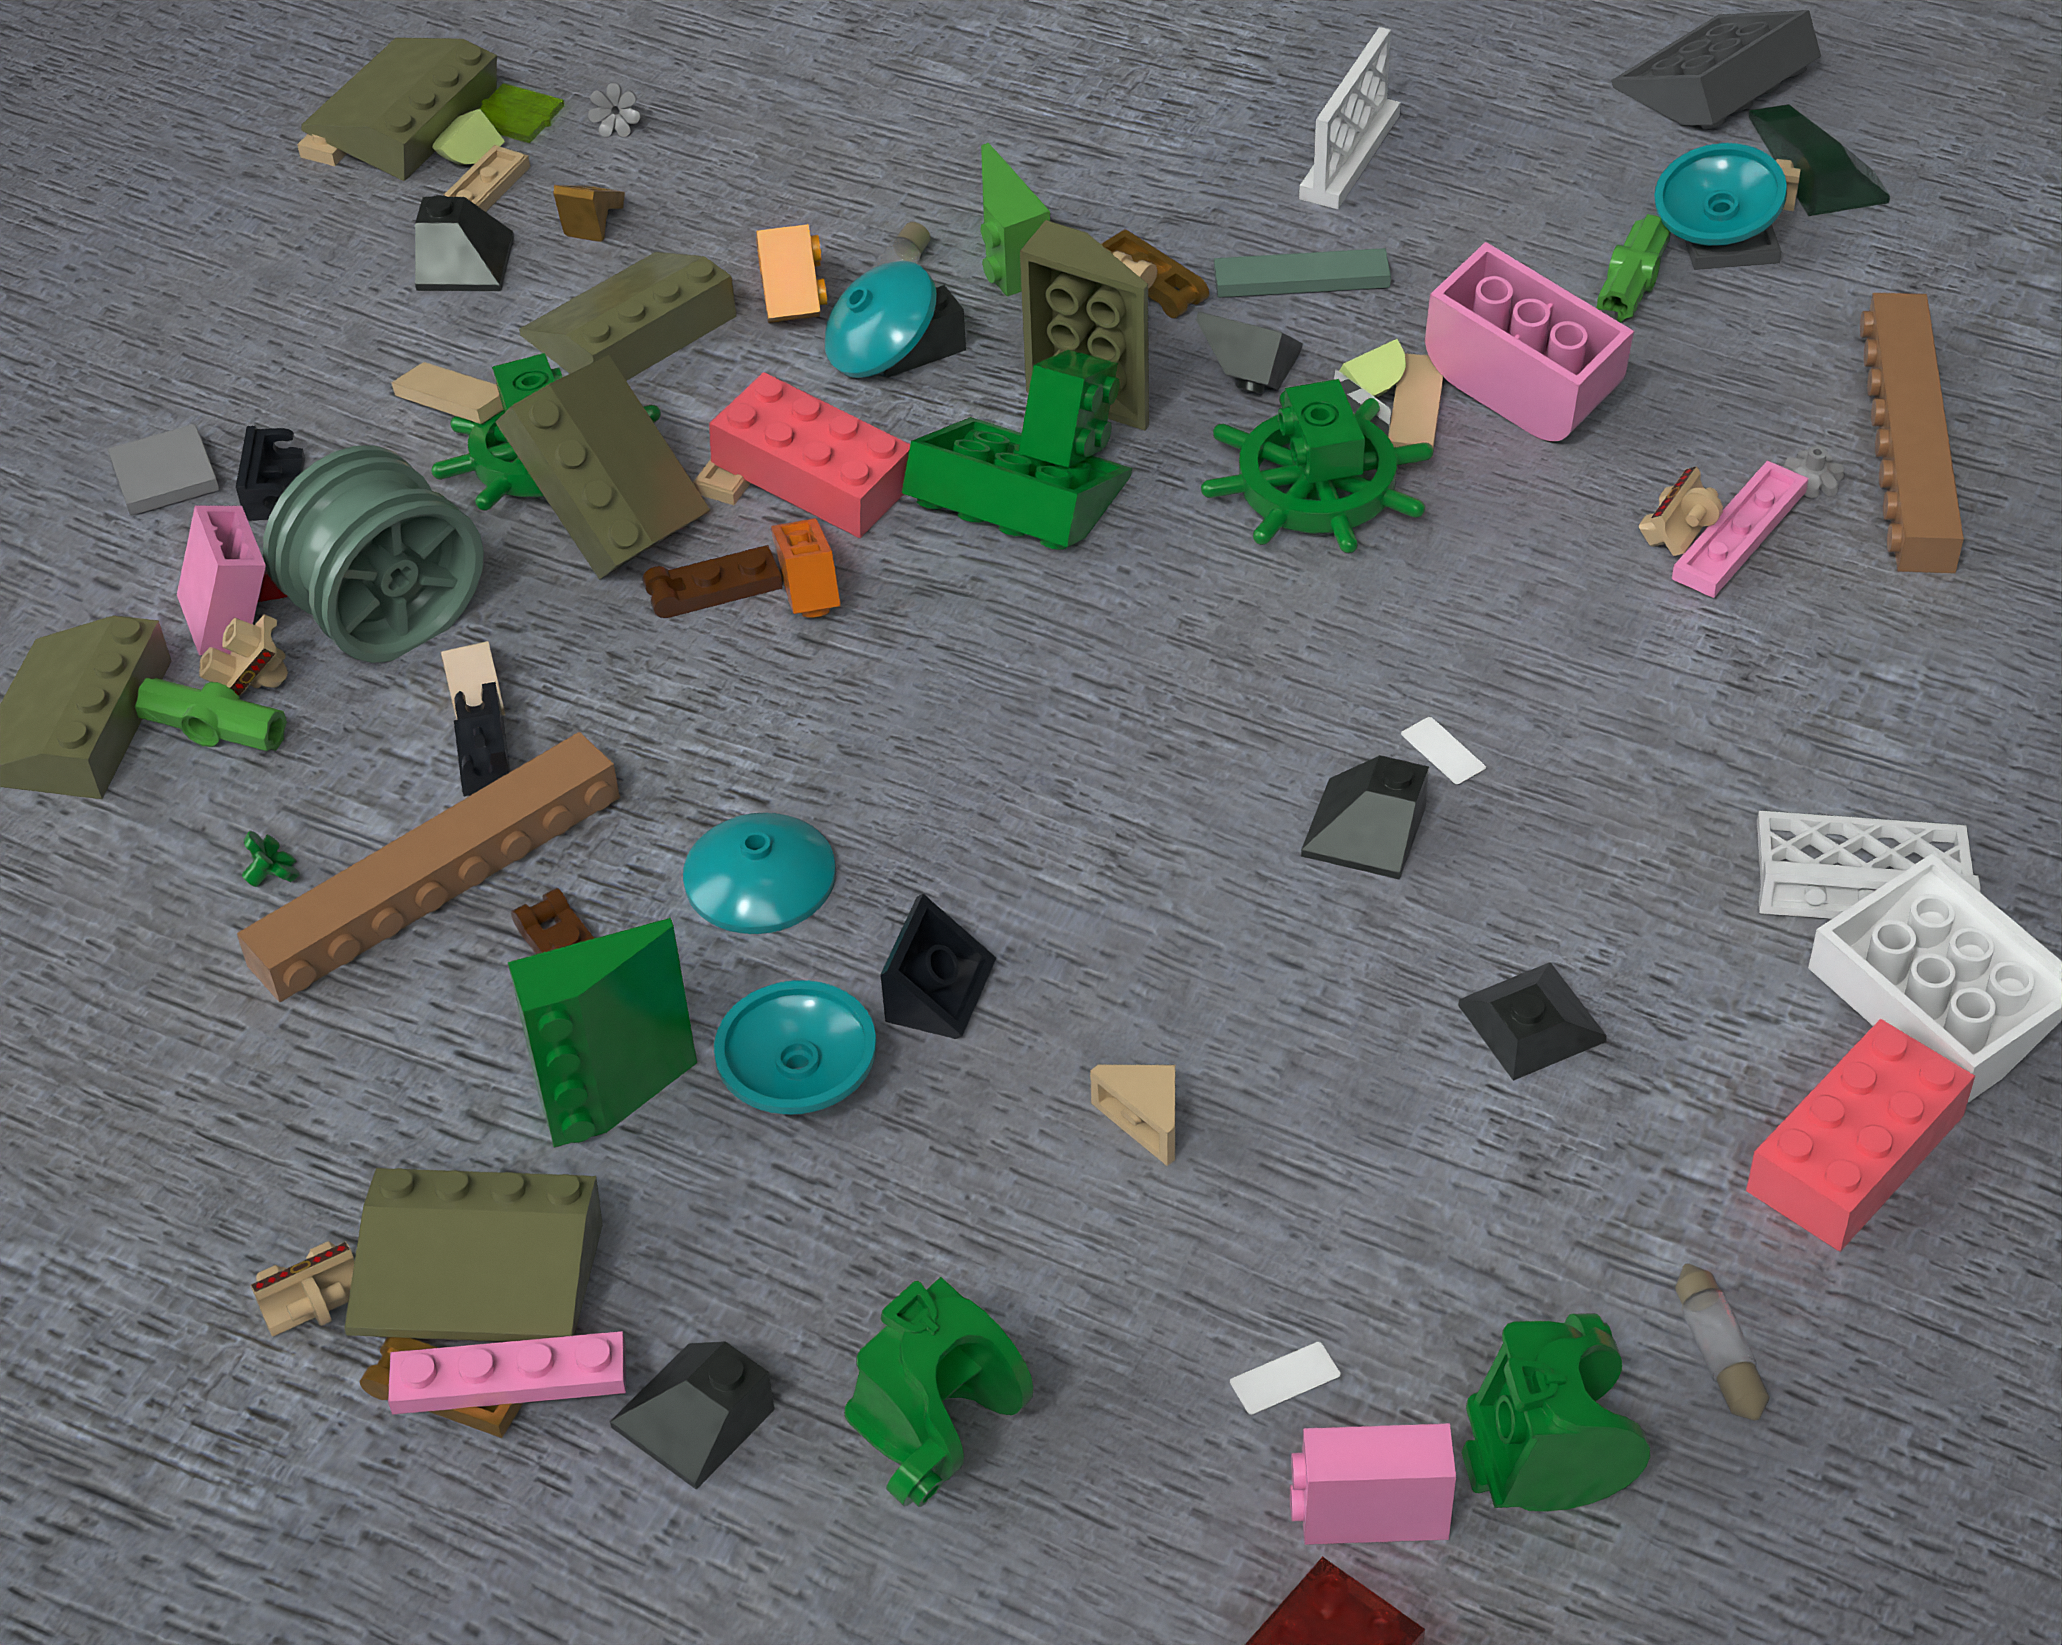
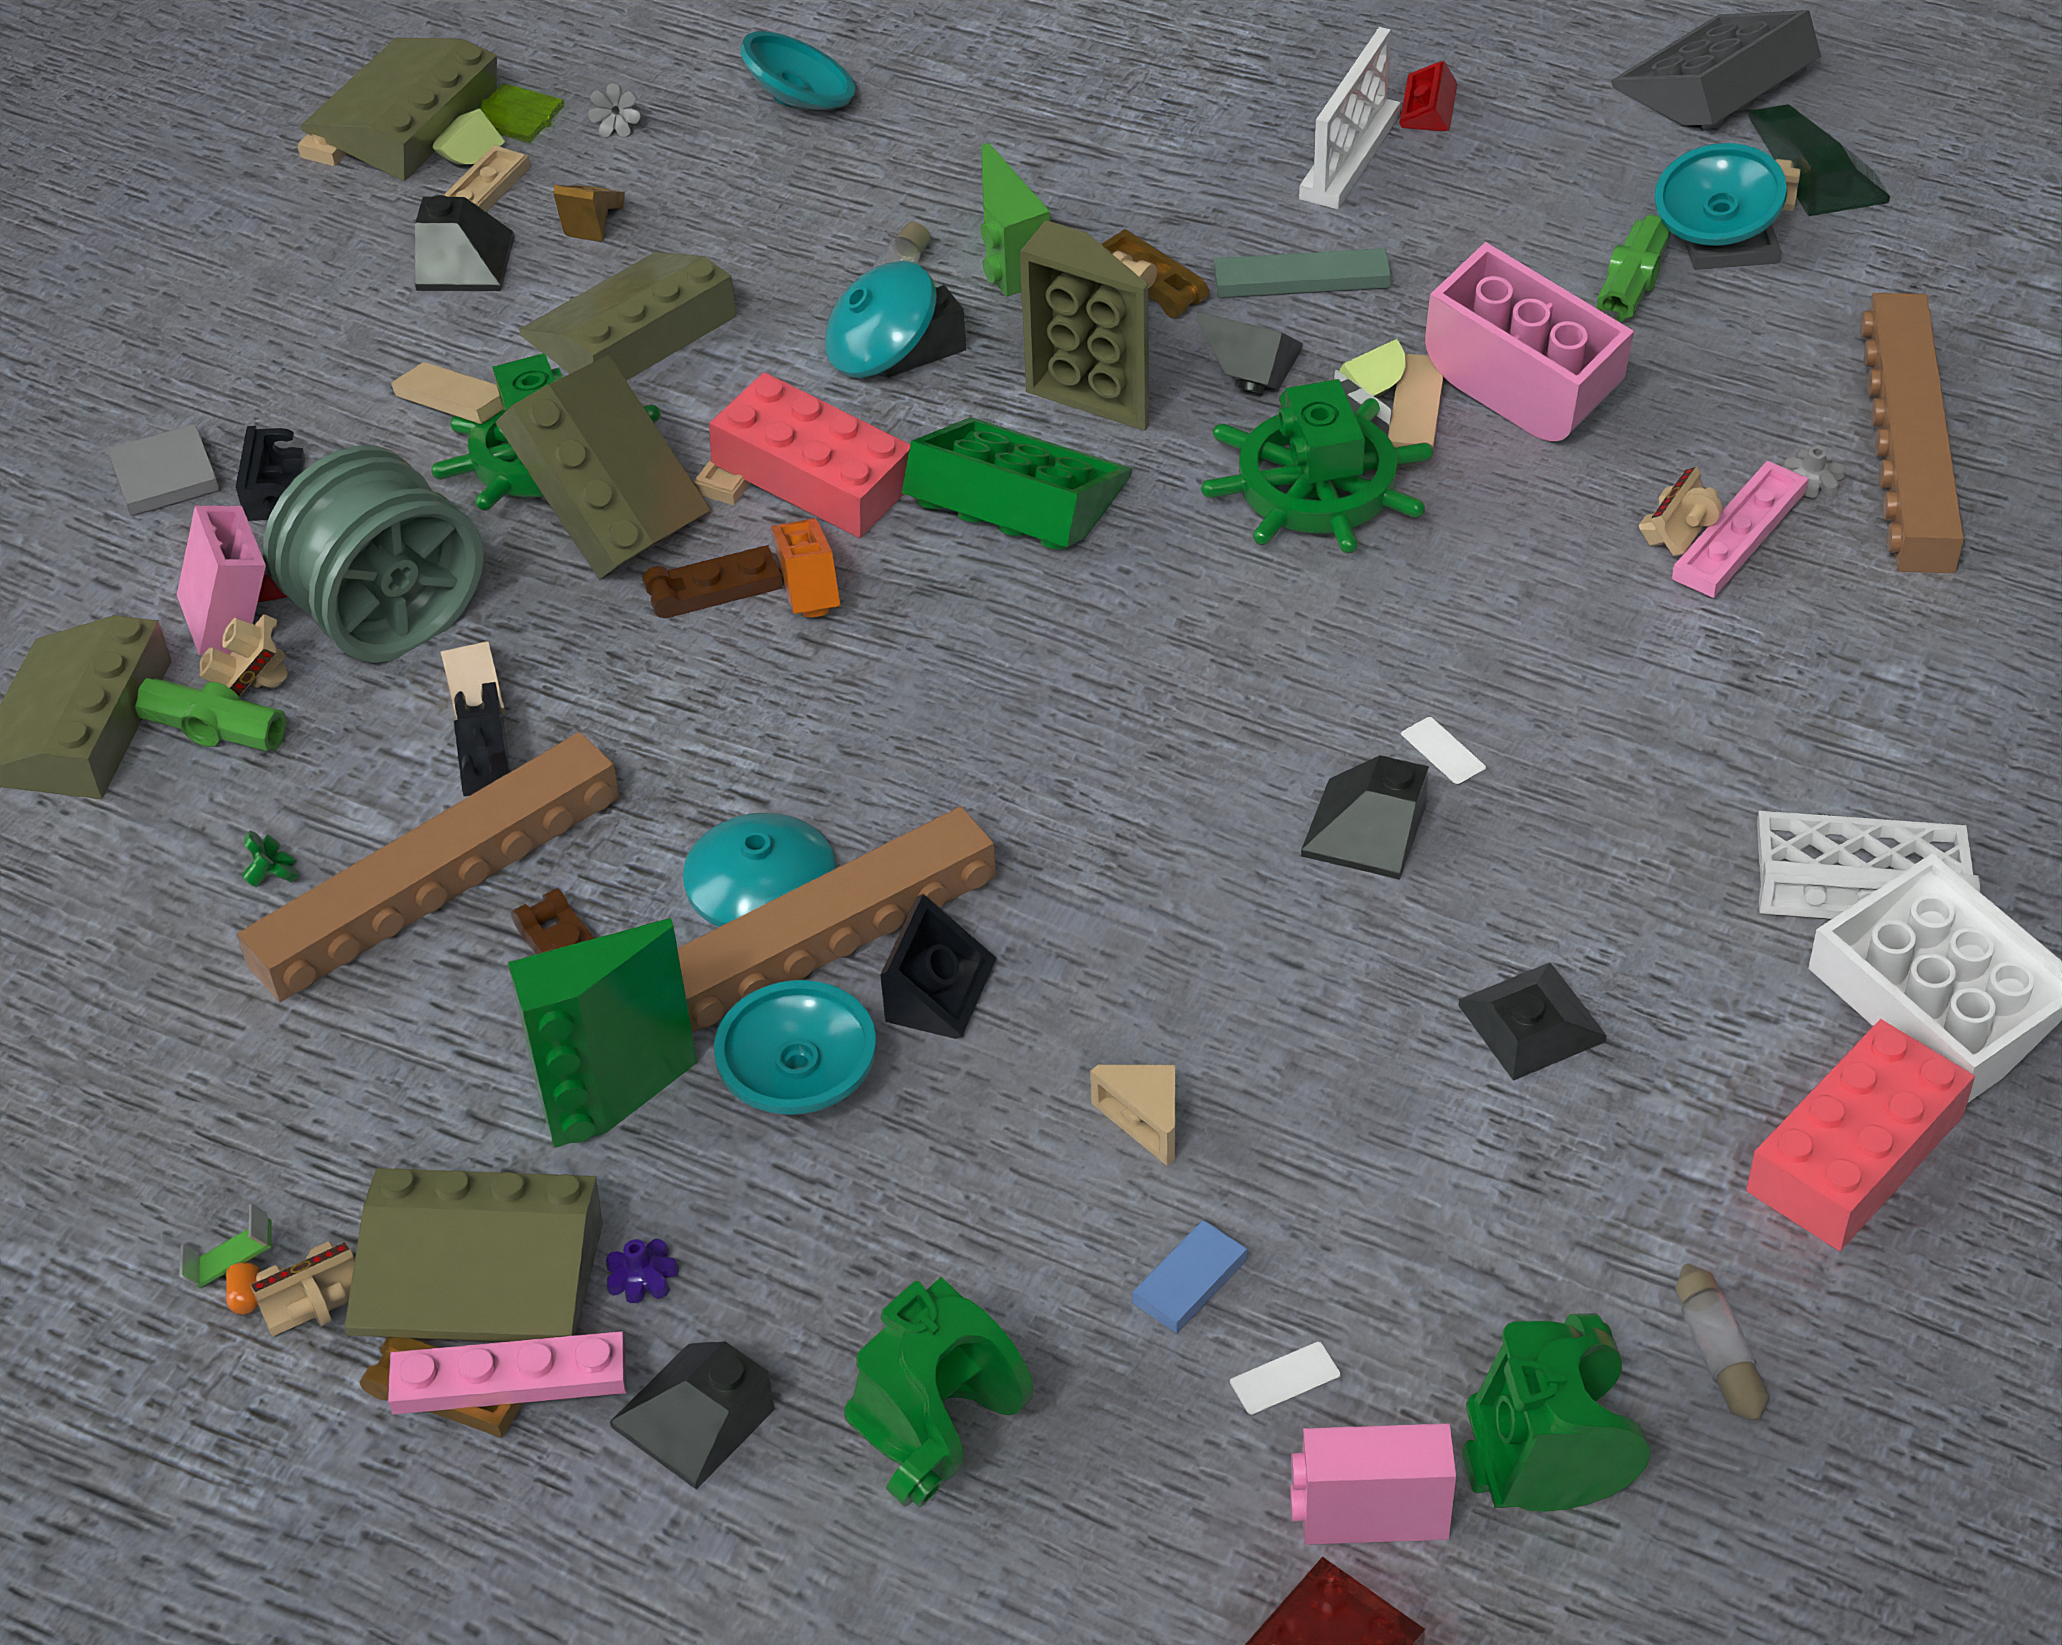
(230, 1260): none -> piece
(640, 1270): none -> dark purple plant
(788, 273): light orange brick -> none
(796, 72): none -> teal dish
(833, 914): none -> medium nougat brick
(1069, 408): green brick -> none
(1189, 1276): none -> medium blue tile
(1429, 98): none -> red slope

